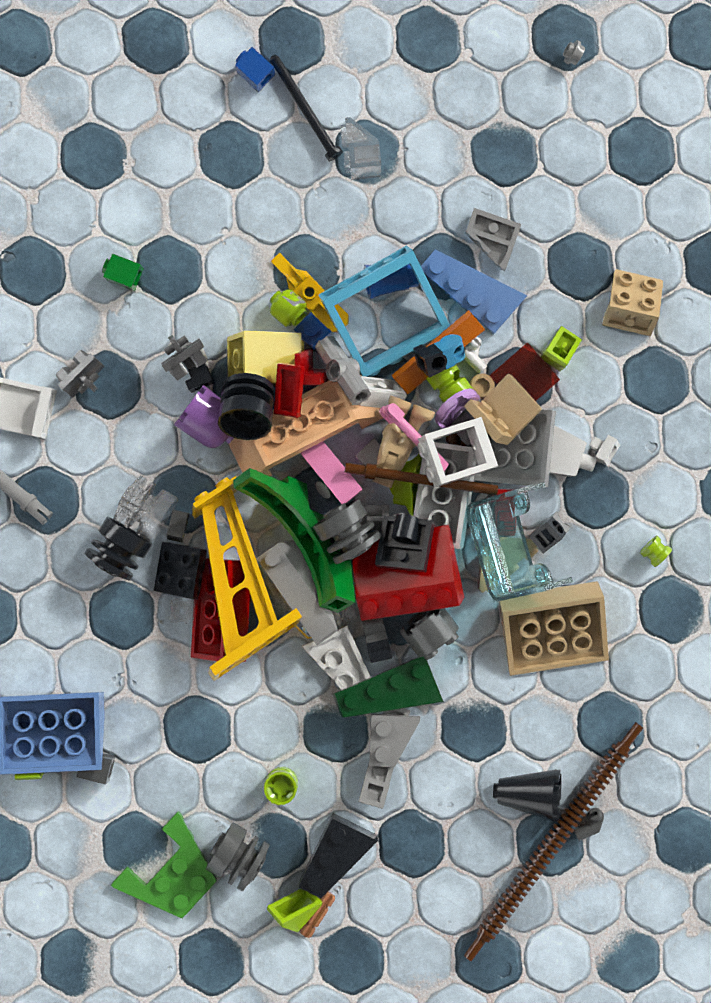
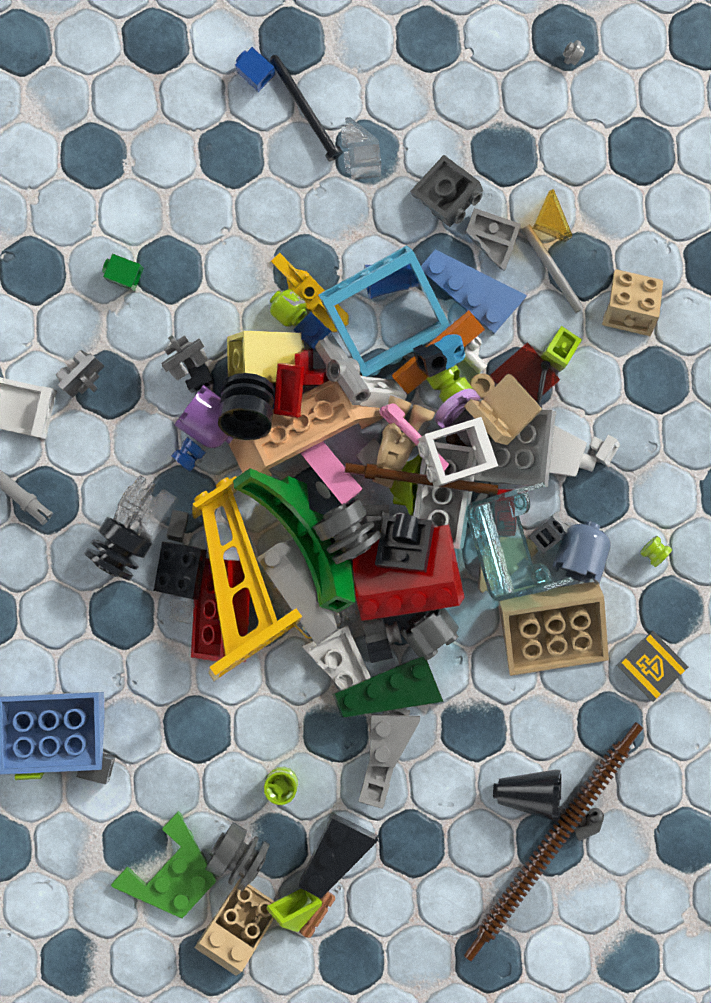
(185, 459): none -> blue wheel
(236, 928): none -> tan slope
(393, 633): none -> light grey bush
(448, 191): none -> dark grey plate
(545, 365): none -> black hinge
(552, 219): none -> clear yellow slope
(552, 268): none -> light grey bar
(583, 552): none -> sand blue cylinder
(652, 666): none -> dark grey tile

